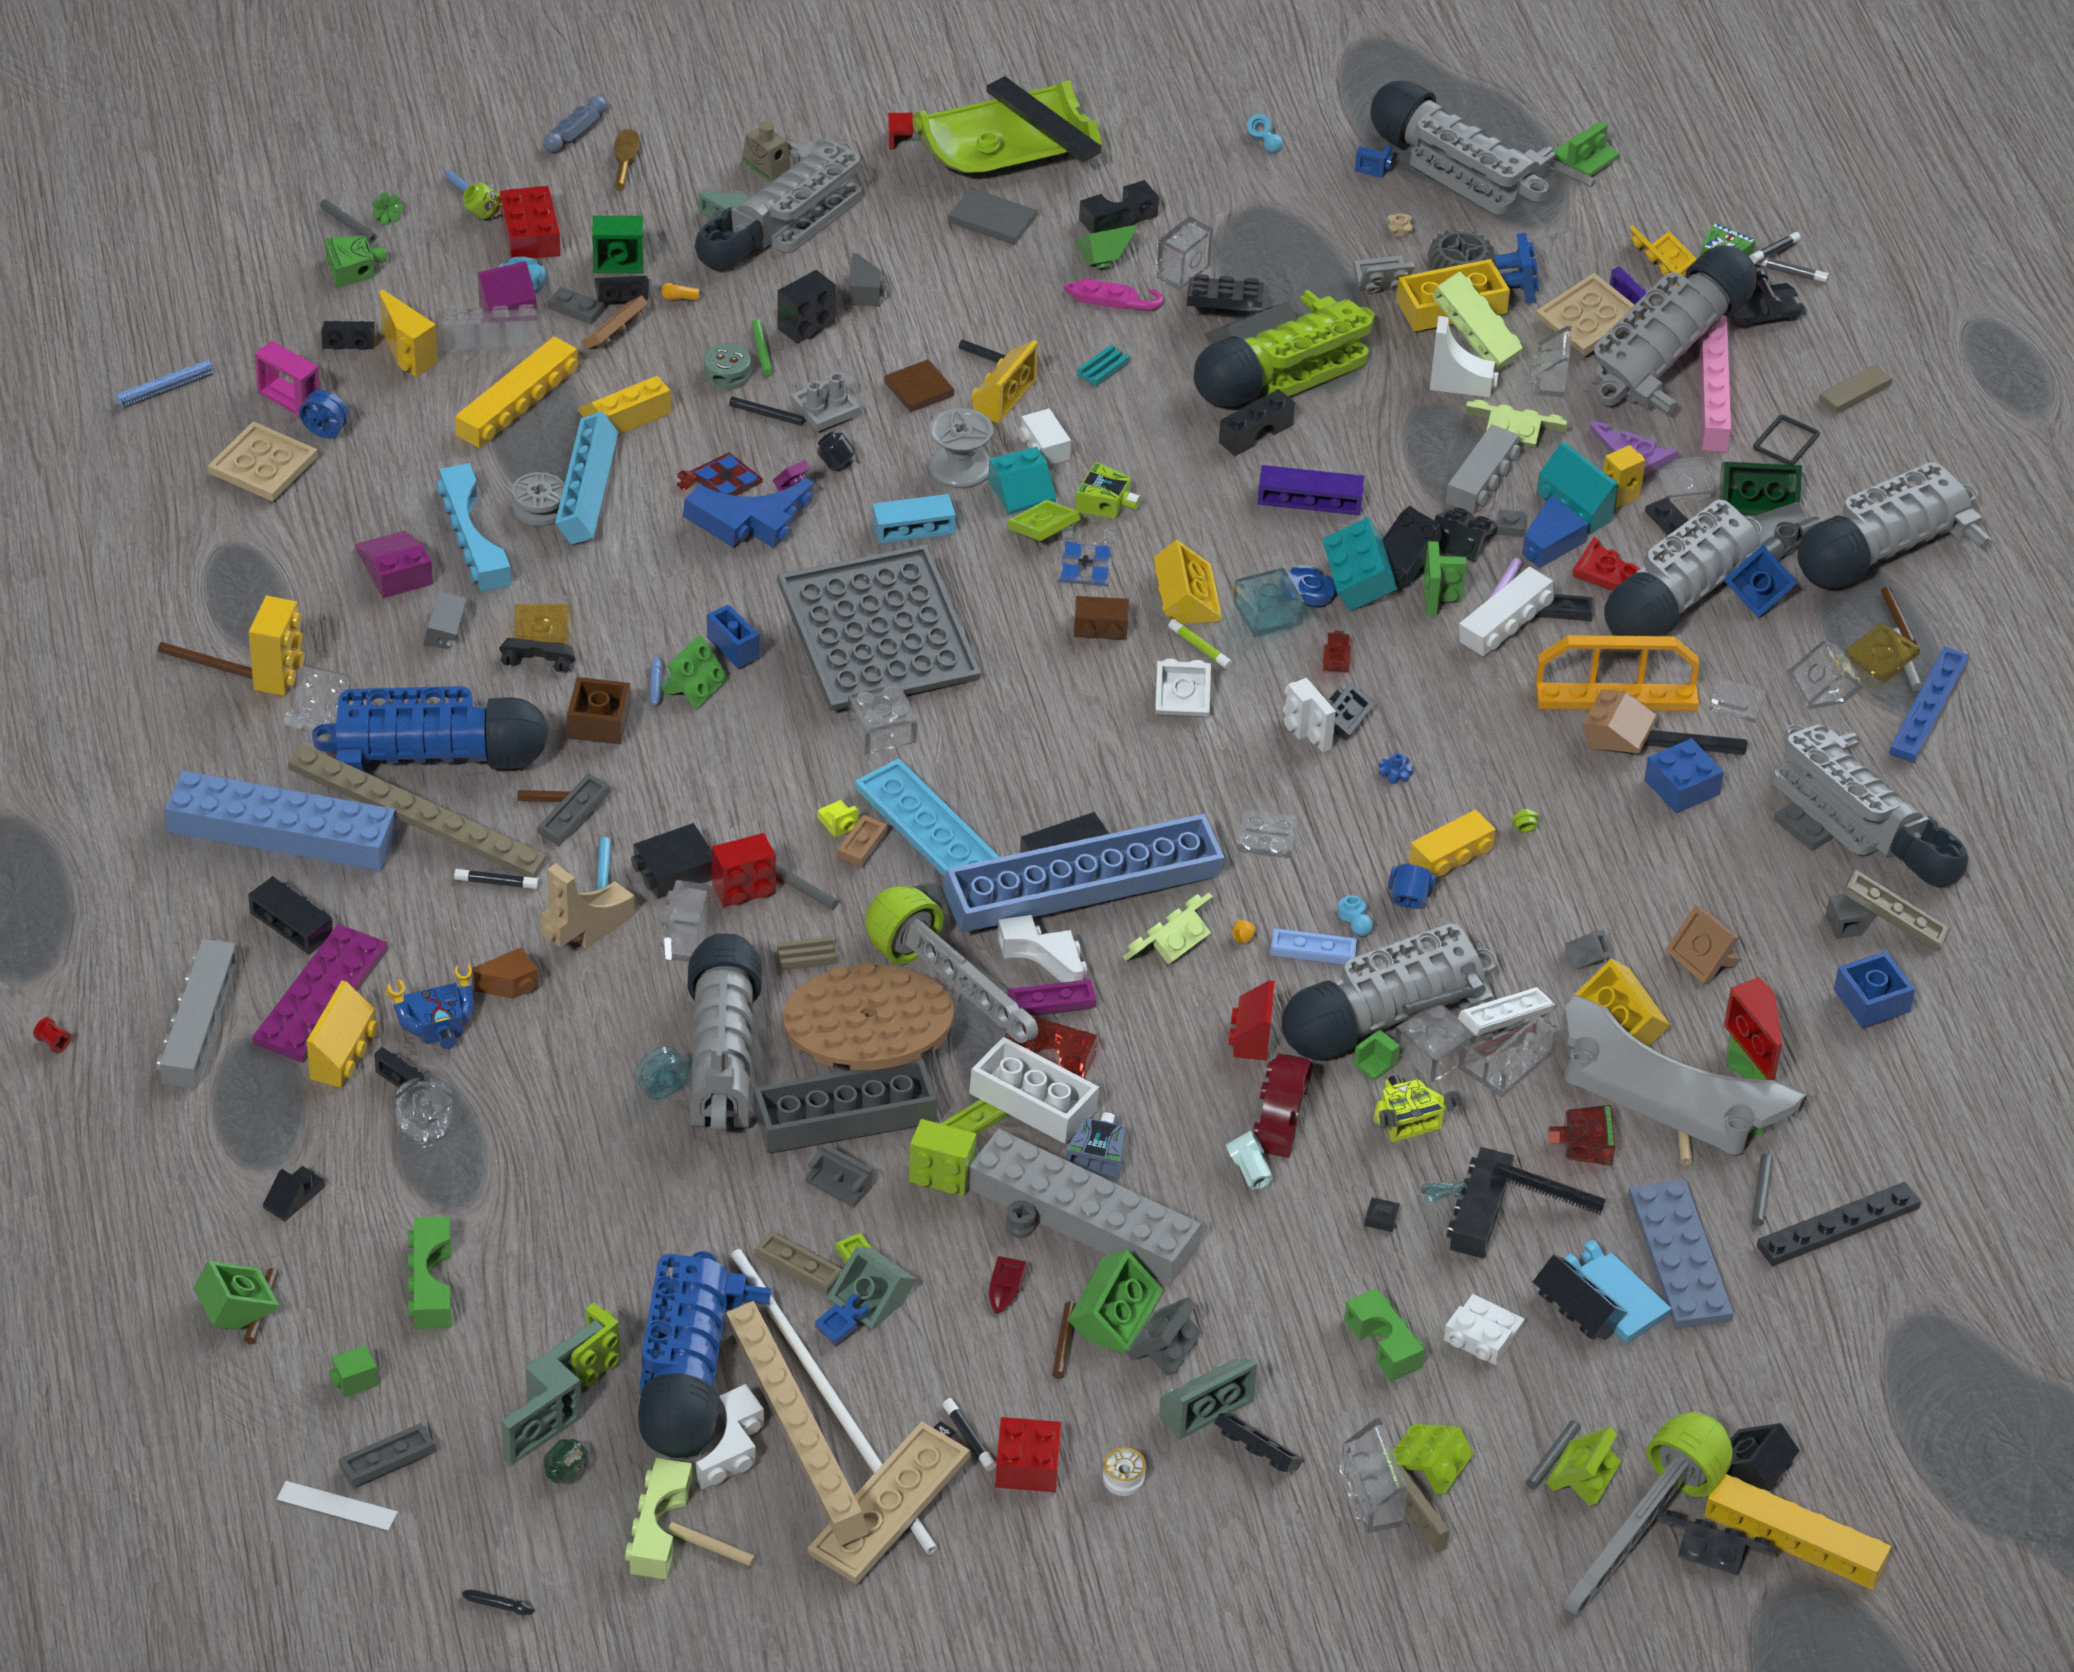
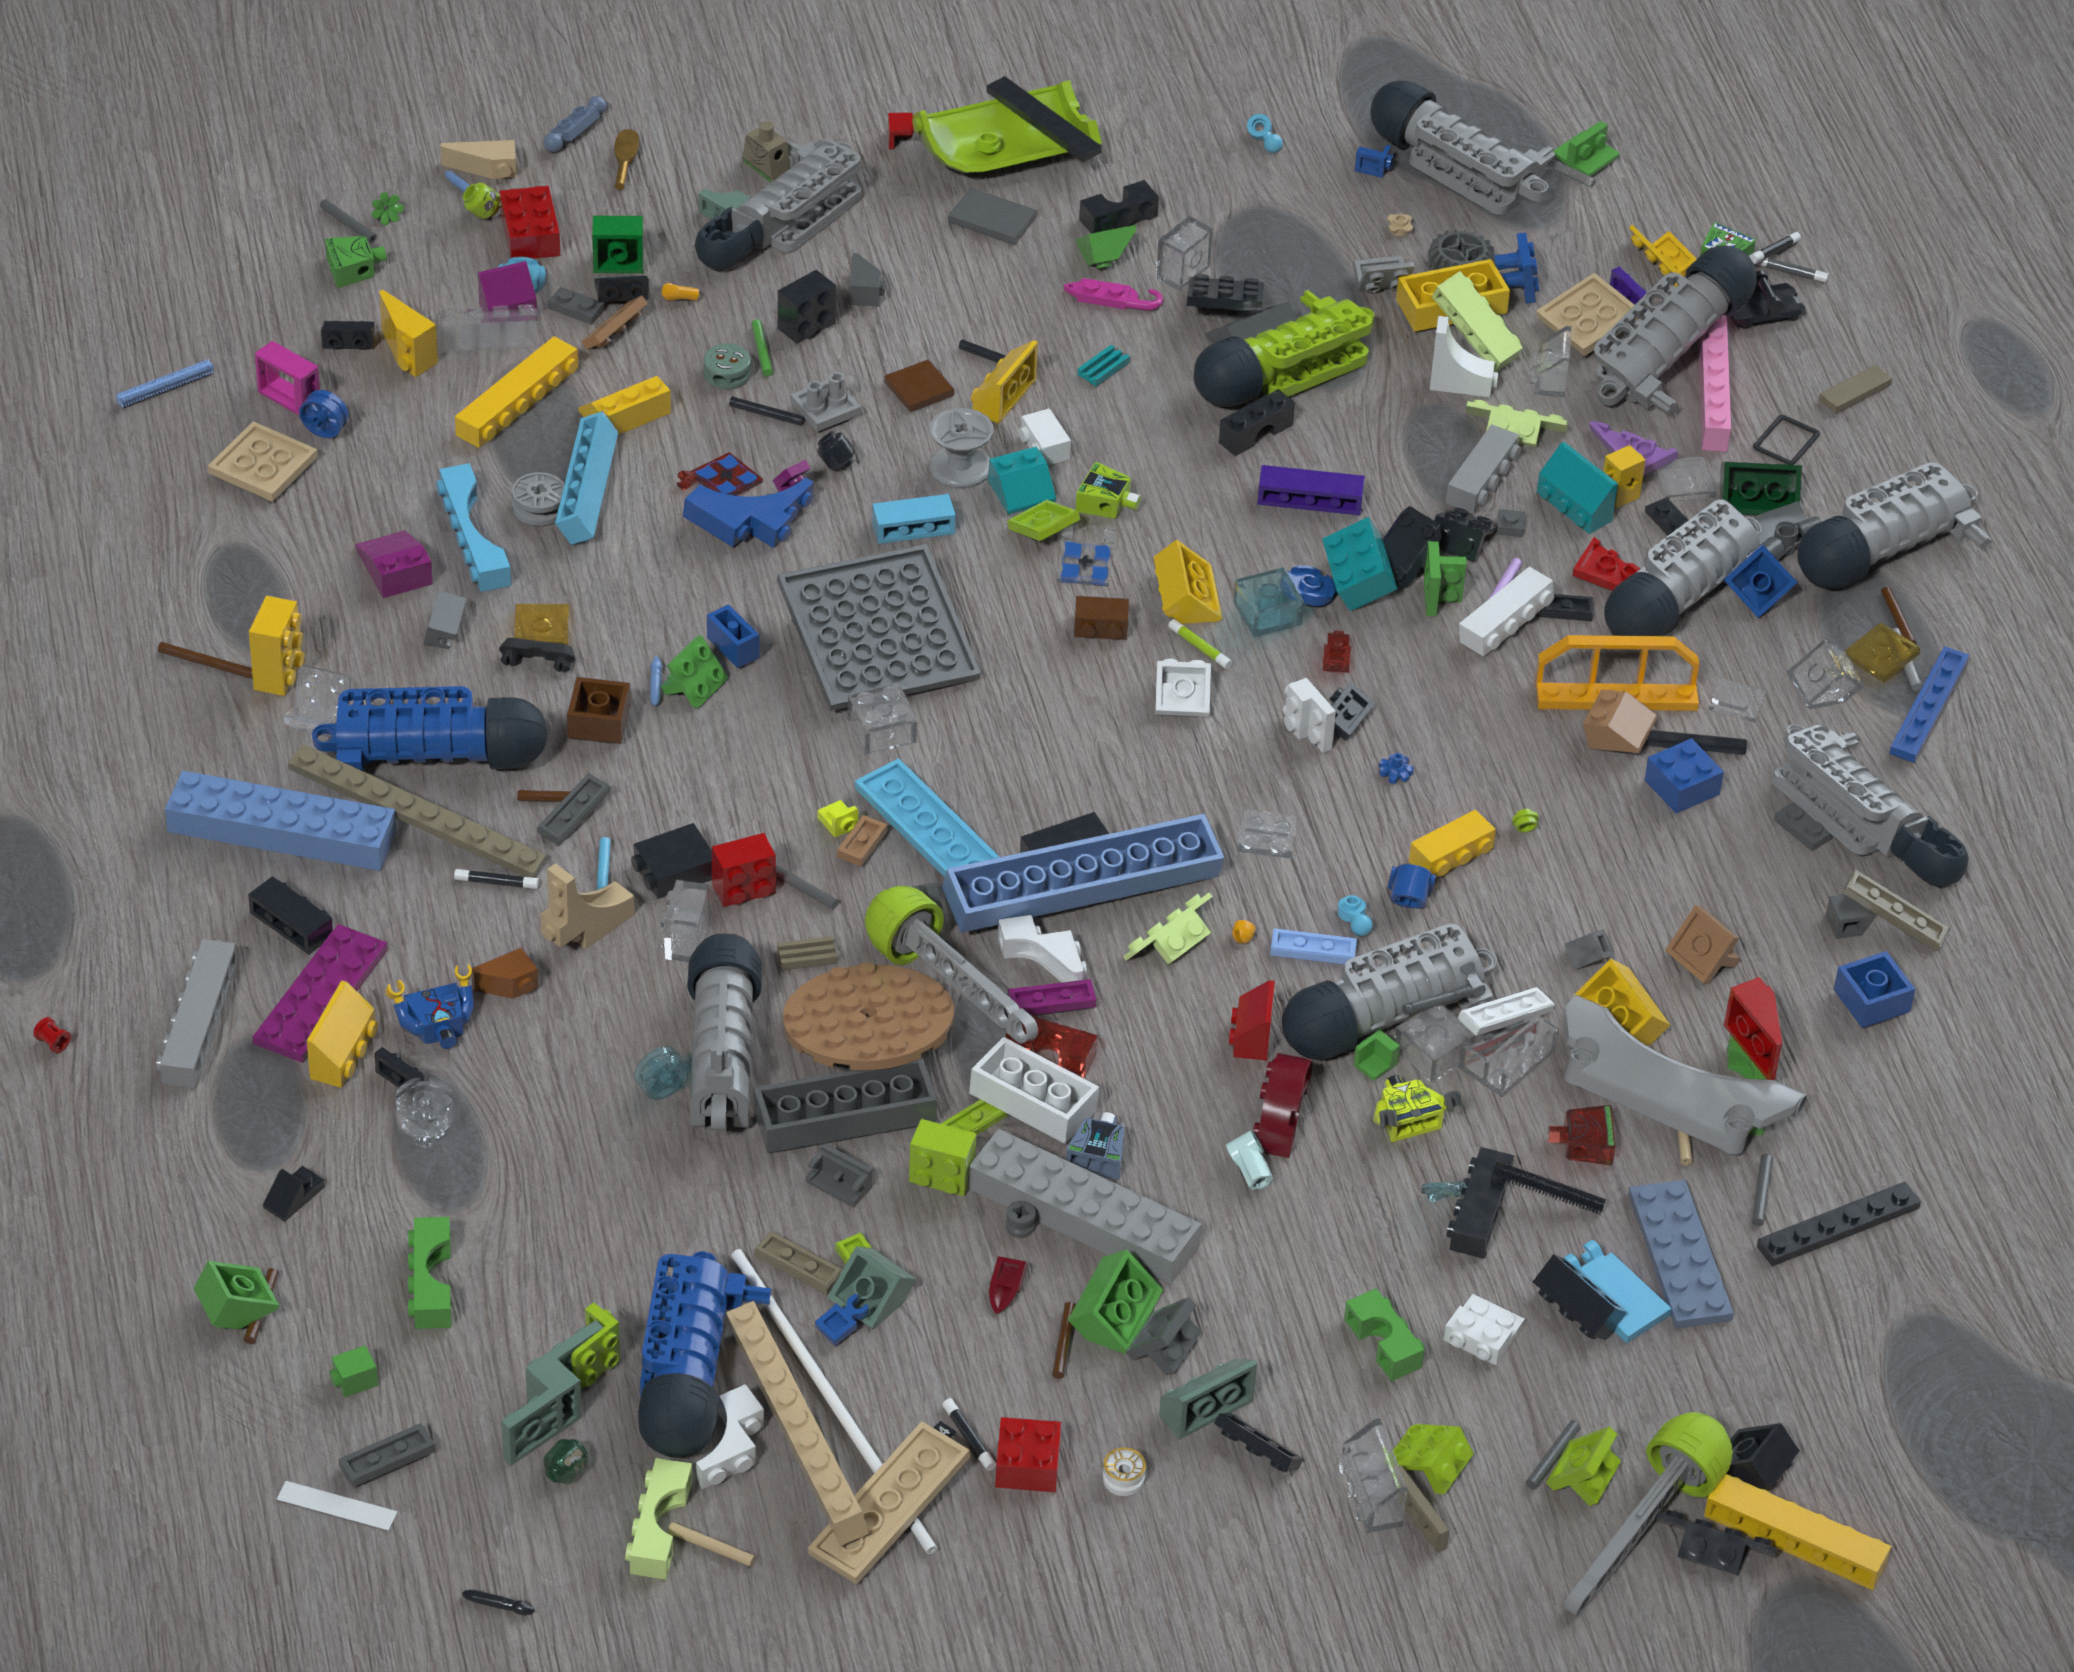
(481, 158): none -> tan slope
(1382, 1214): black tile -> none
(1553, 533): blue slope -> none

